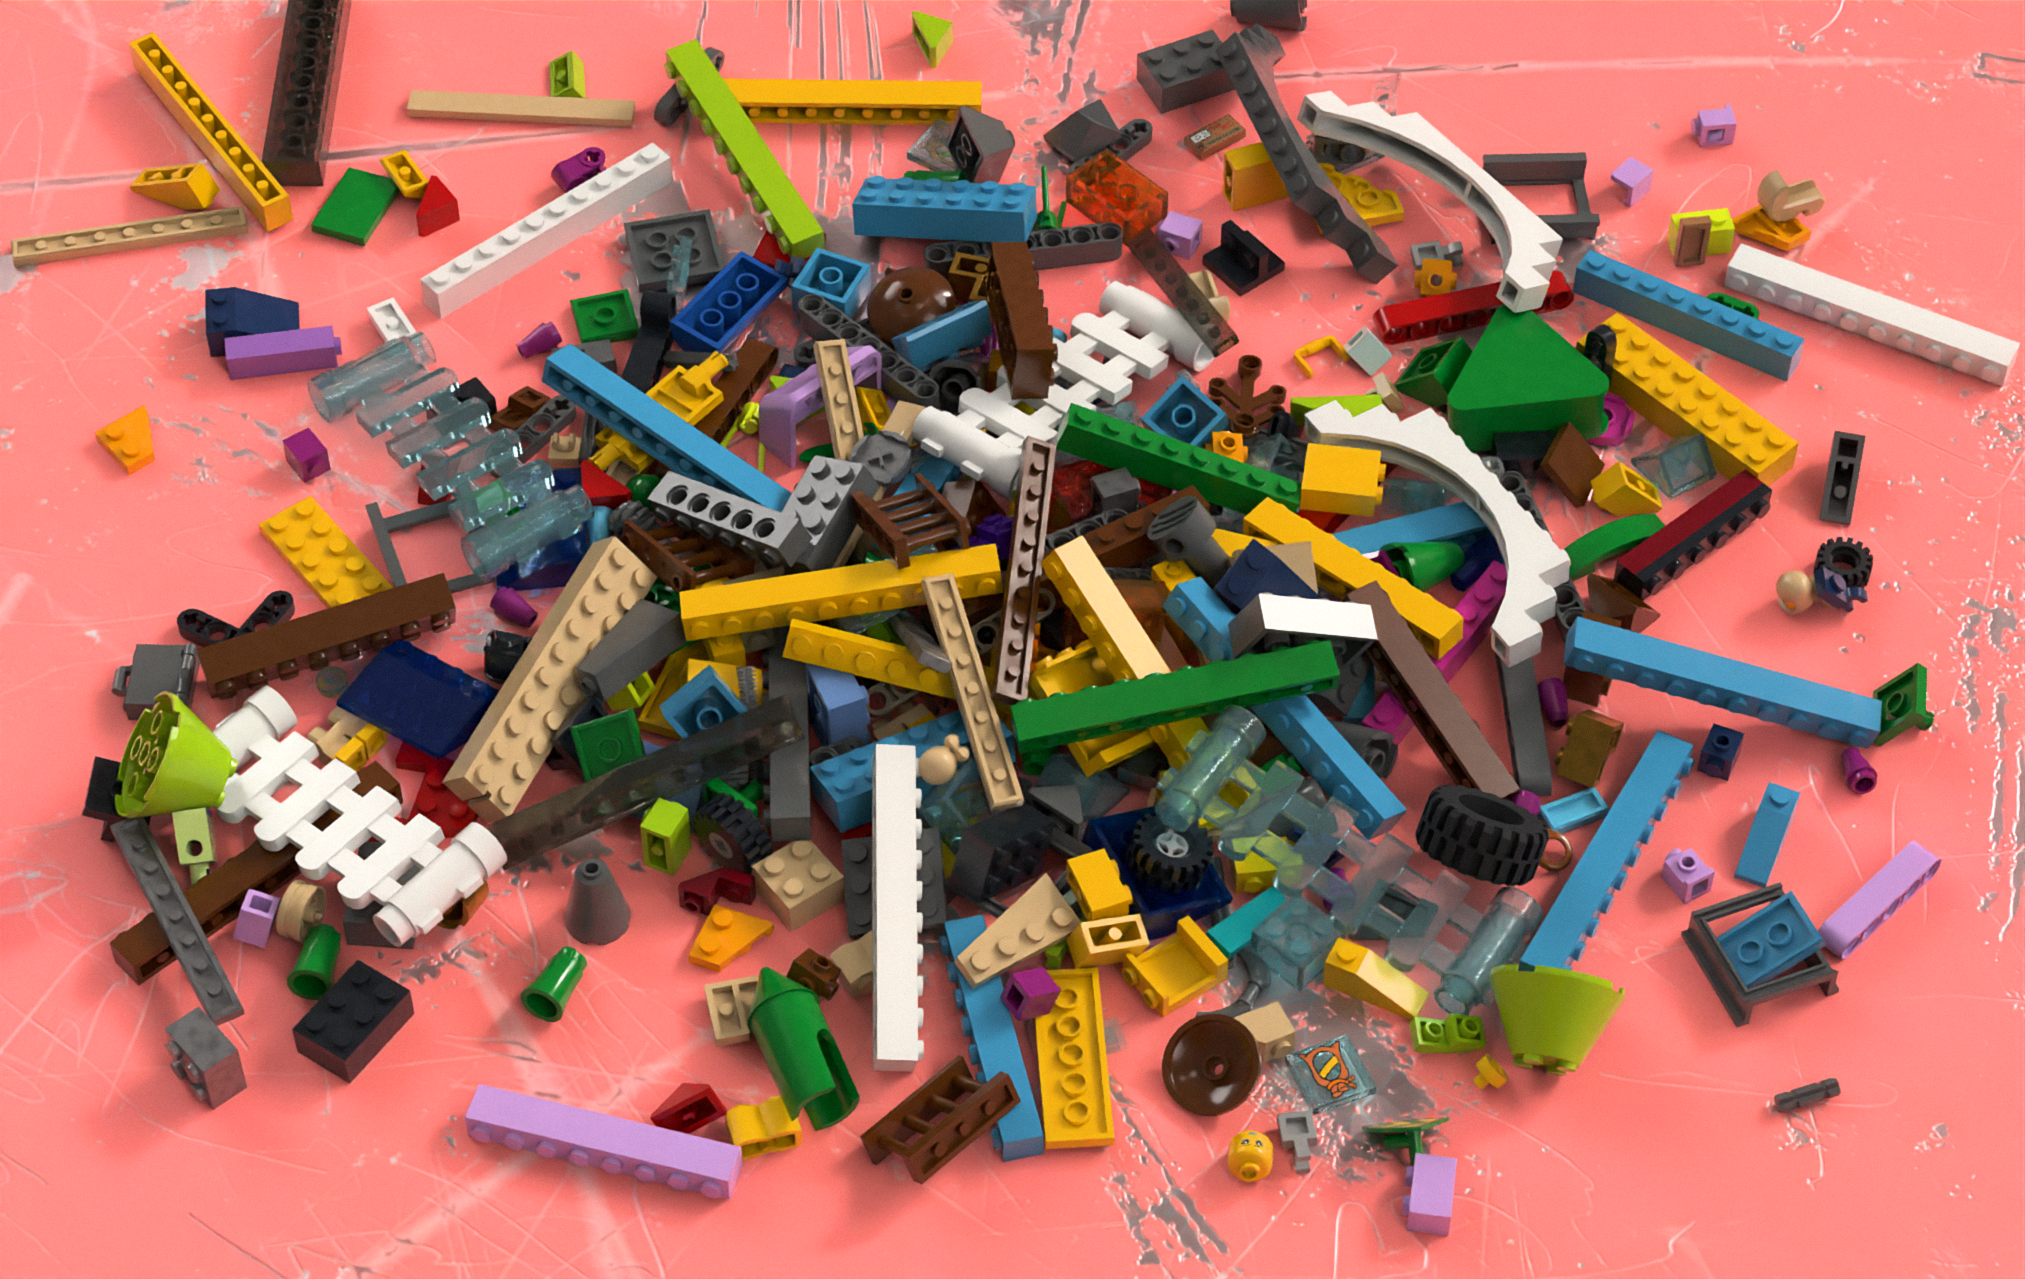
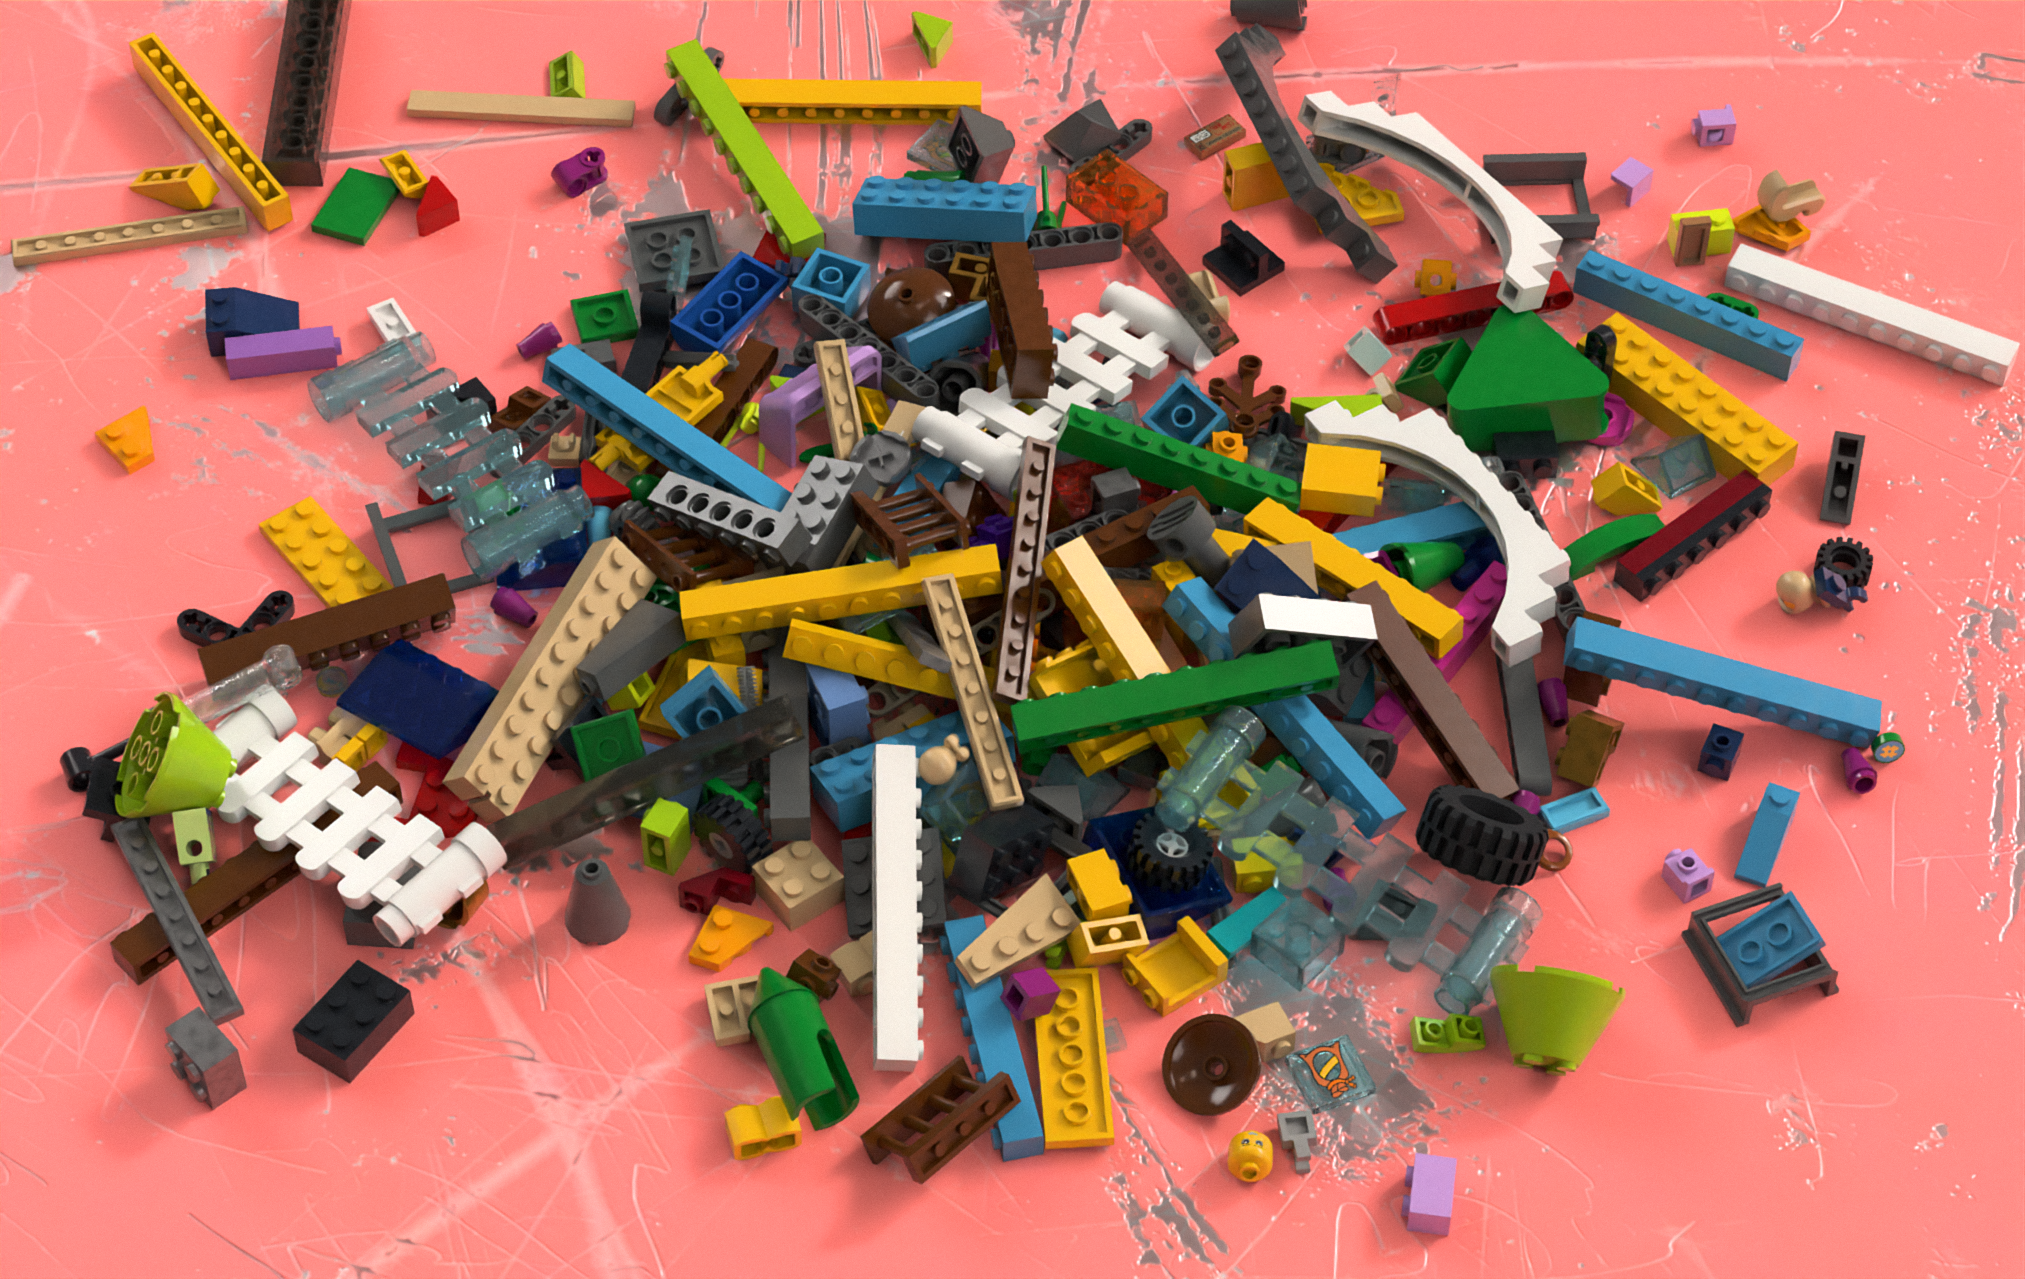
(157, 670): dark grey piece -> none
(256, 925): lavender brick -> none
(276, 672): none -> clear piece
(300, 909): tan wheel -> none
(306, 455): magenta brick -> none
(316, 963): green plant -> none
(502, 654): black piece -> none
(546, 230): brick -> none
(554, 985): green plant -> none
(604, 1141): lavender brick -> none
(689, 1108): red slope -> none
(1180, 234): lavender brick -> none
(1183, 72): dark grey brick -> none
(1259, 979): dark grey piece -> none
(1316, 346): yellow piece -> none
(1371, 979): yellow slope -> none
(1410, 1140): green shield -> none
(1433, 250): light grey plate -> none
(1490, 1072): yellow tile -> none
(1572, 464): reddish brown tile -> none
(1610, 854): dark azure brick -> none
(1617, 602): reddish brown slope -> none
(1807, 1095): dark grey axle -> none
(1879, 899): lavender beam -> none
(1887, 747): none -> tile
(1903, 704): green tile -> none

